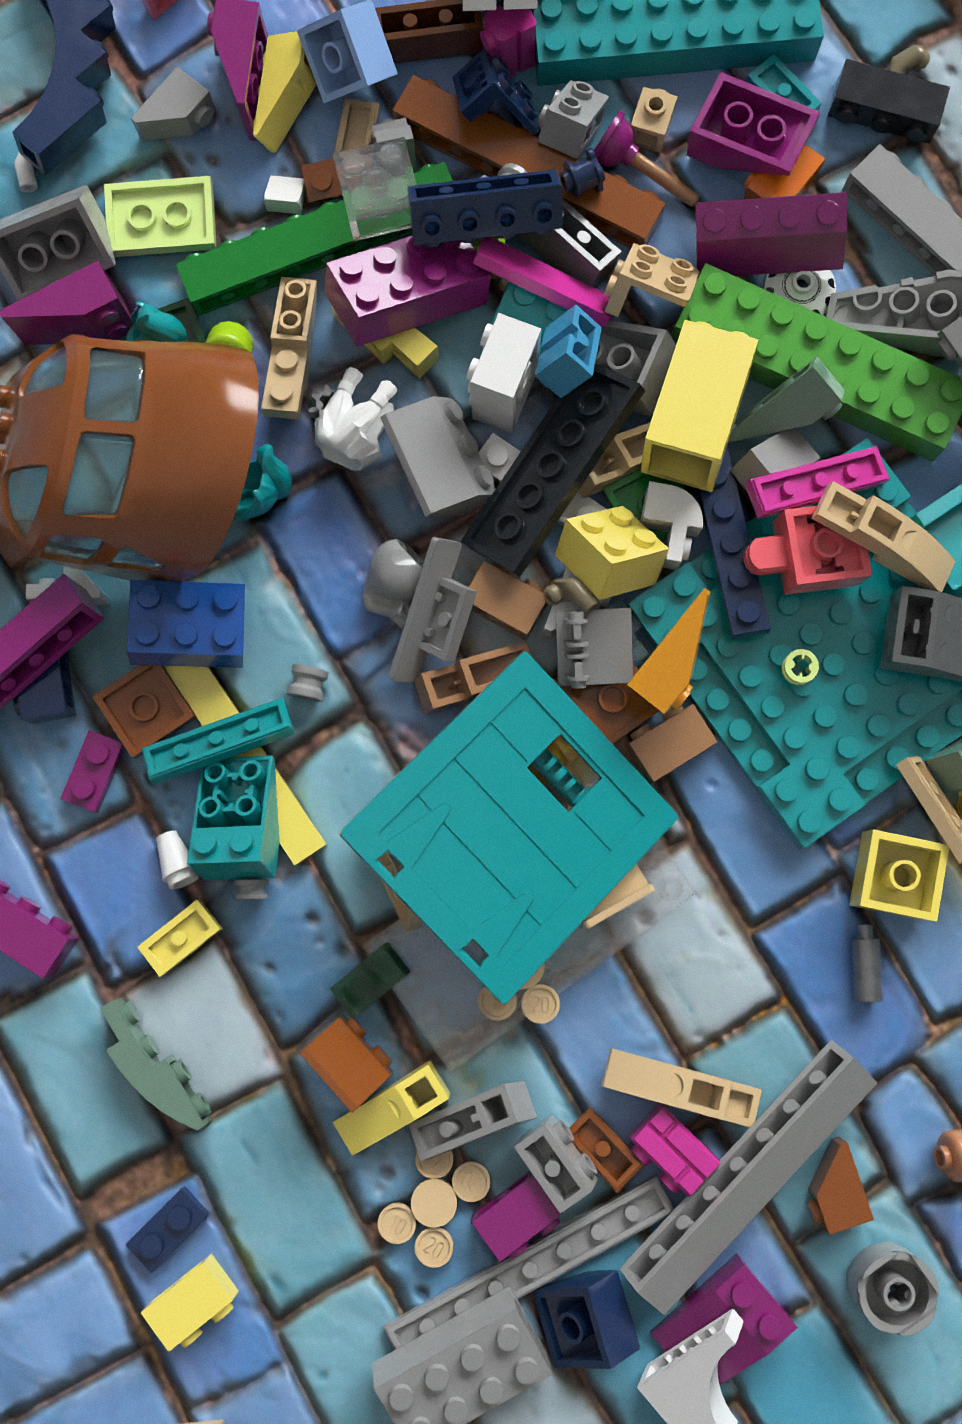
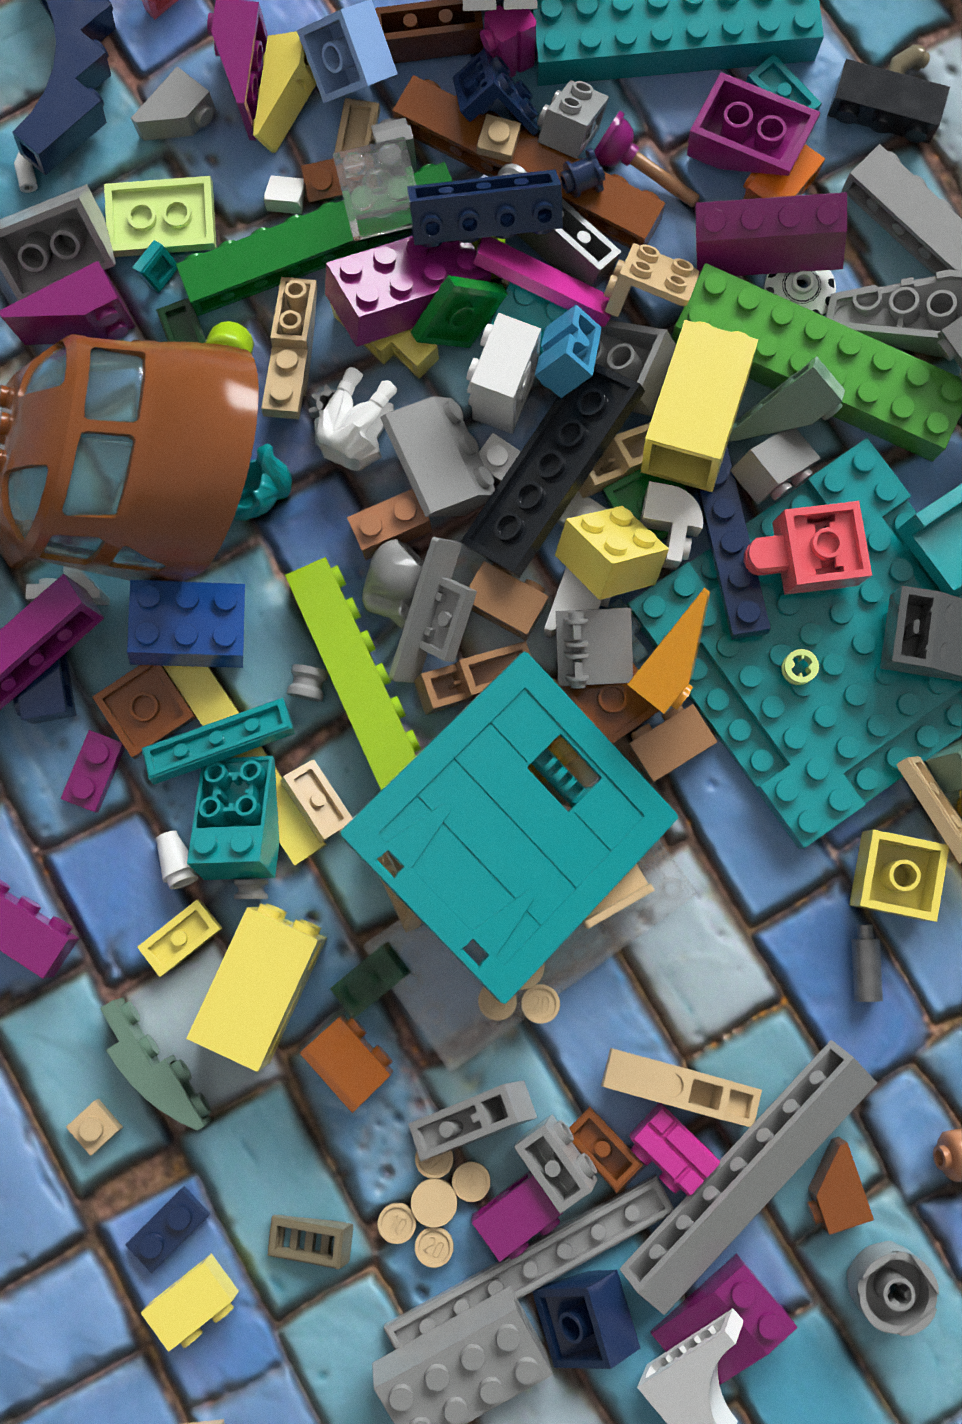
(94, 1127): none -> tan plate
(154, 325): teal hair -> none
(155, 266): none -> teal tile
(257, 986): none -> light yellow brick
(316, 800): none -> tan plate
(328, 1228): none -> dark tan slope
(352, 669): none -> lime brick
(389, 520): none -> nougat brick
(392, 1108): light yellow slope -> none
(458, 312): none -> green plate
(498, 138): none -> tan plate
(570, 590): dark tan arm -> none
(653, 118): tan brick -> none
(806, 483): dark pink tile -> none
(888, 533): tan slope -> none

